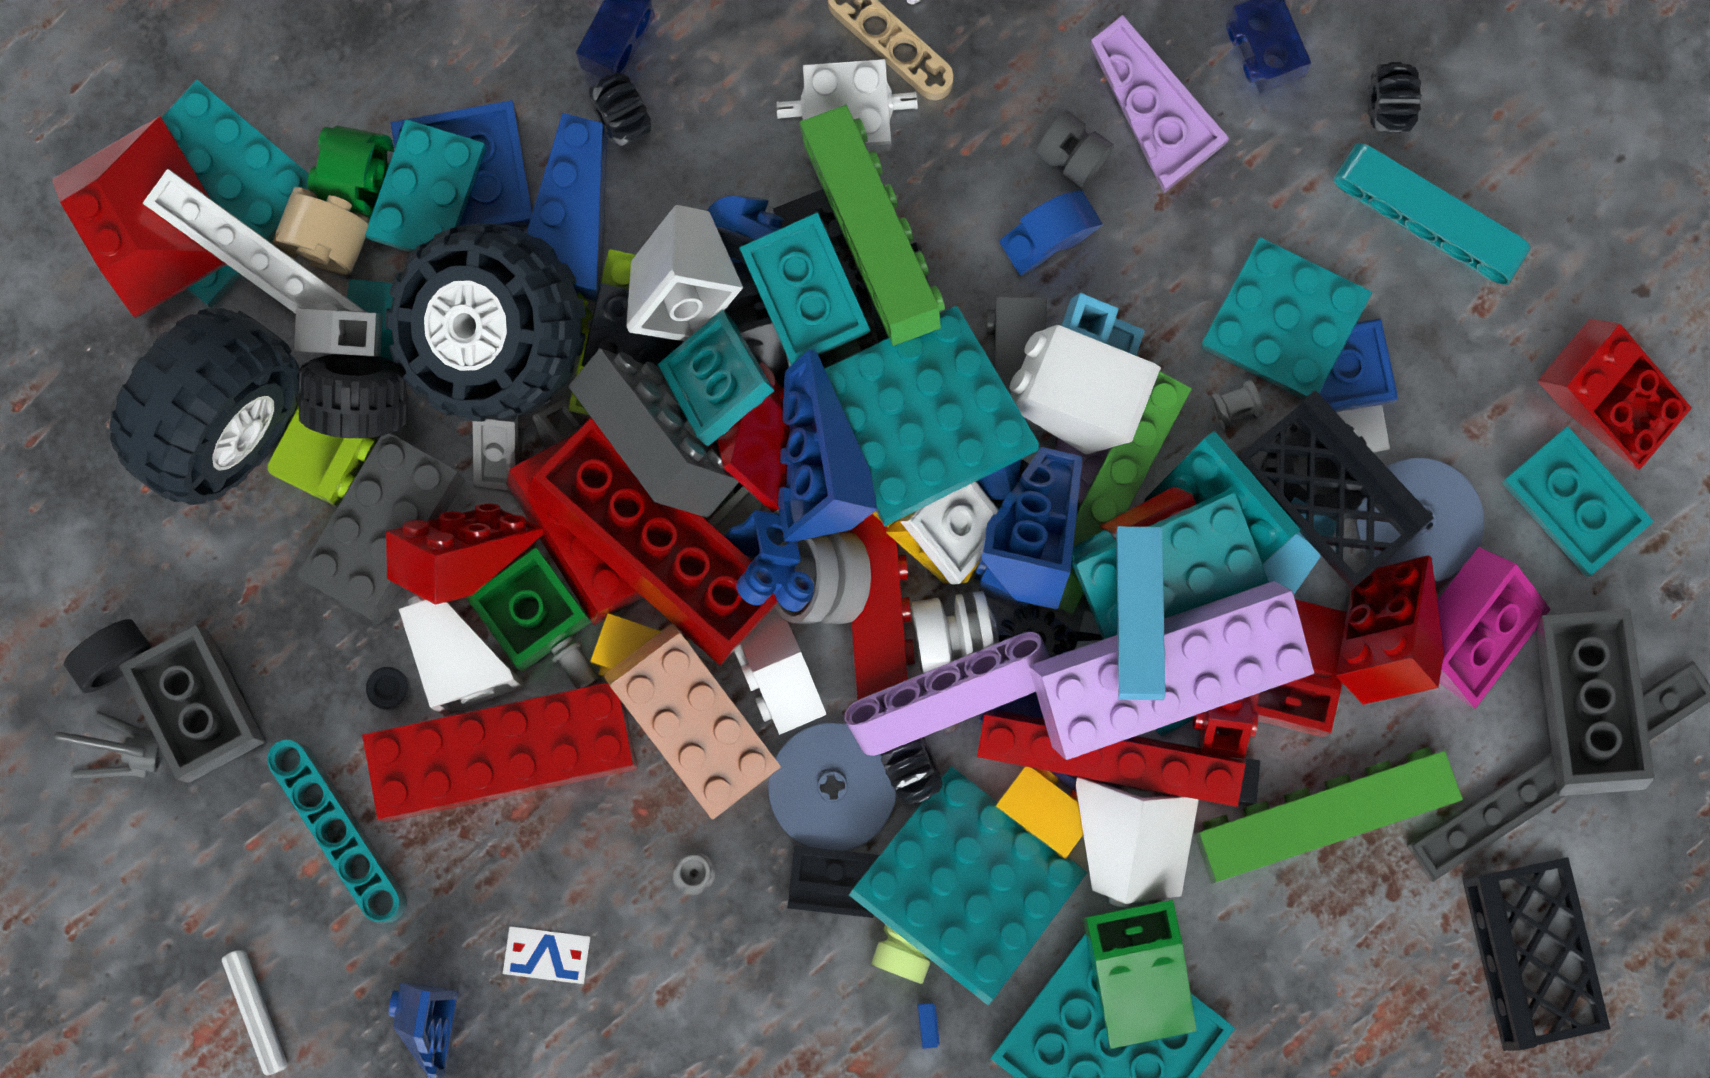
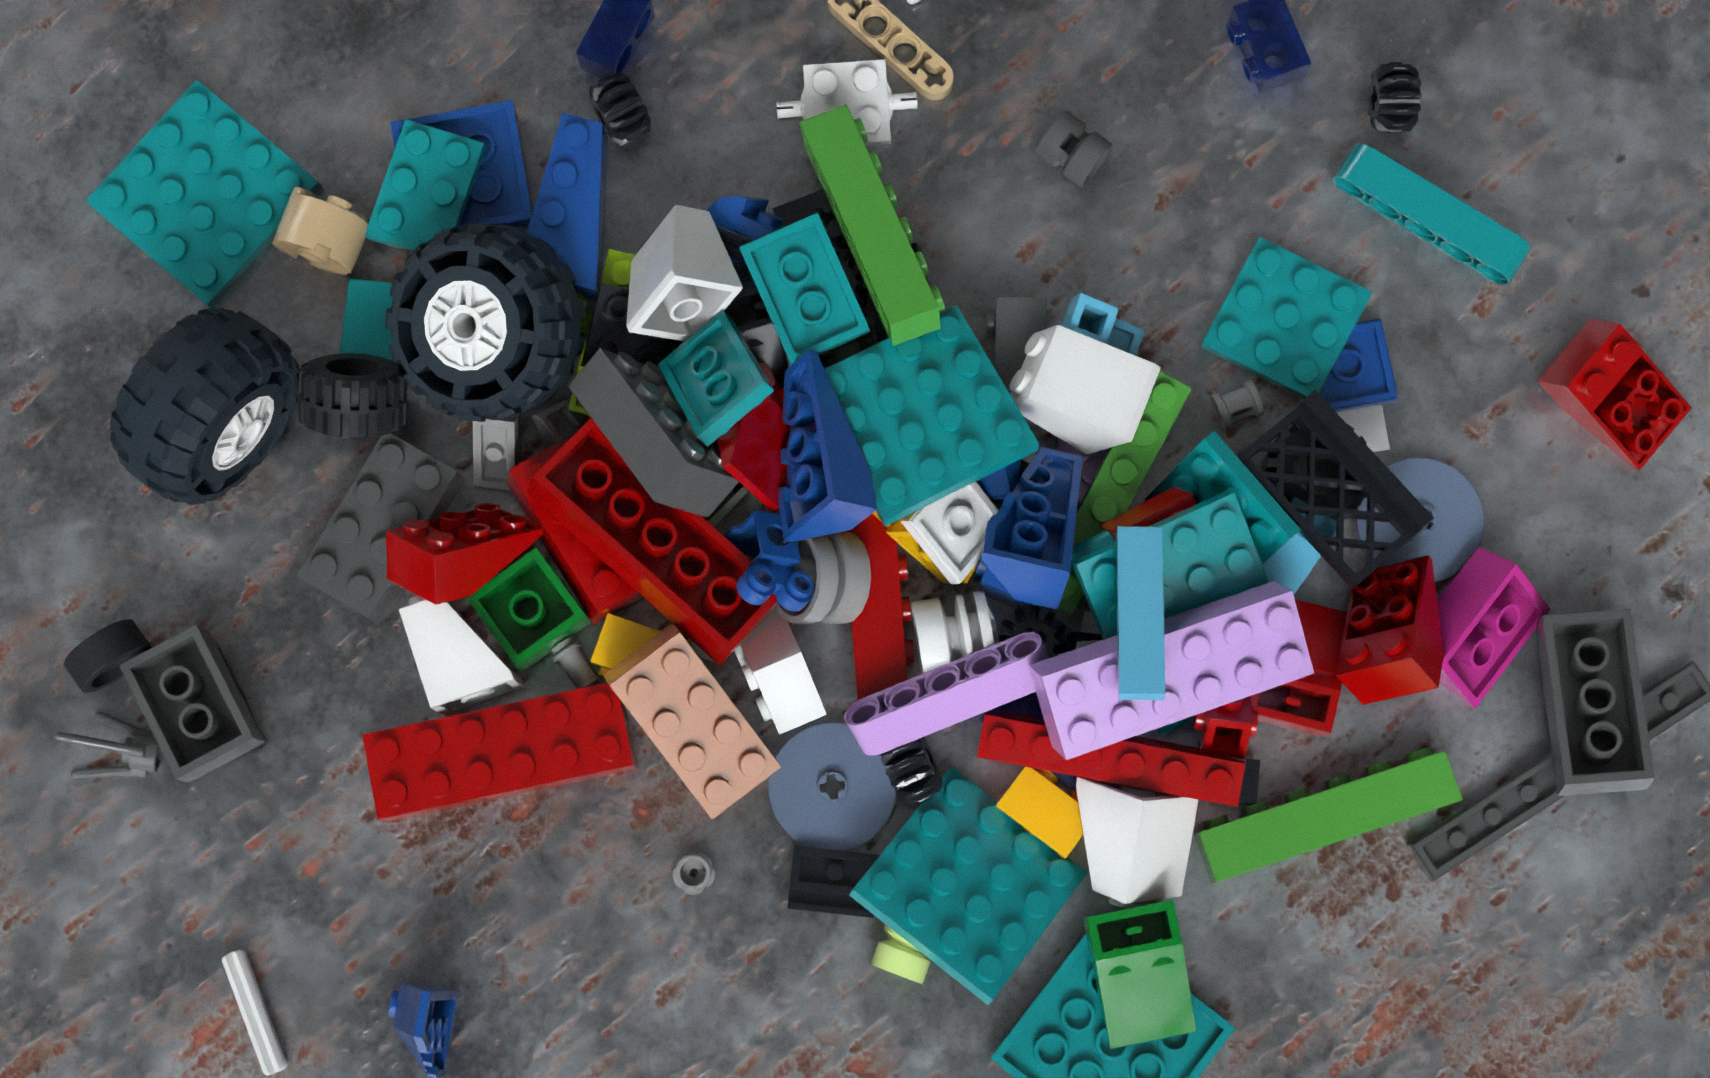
(129, 242): red slope -> none
(242, 247): white plate -> none
(319, 462): lime bracket -> none
(322, 816): teal beam -> none
(338, 332): light grey slope -> none
(351, 166): green brick -> none
(388, 688): black tile -> none
(546, 955): white sticker -> none
(928, 1025): blue tile -> none
(1050, 228): blue brick -> none
(1160, 110): lavender wing -> none
(1501, 961): black fence -> none
(1577, 502): teal plate -> none

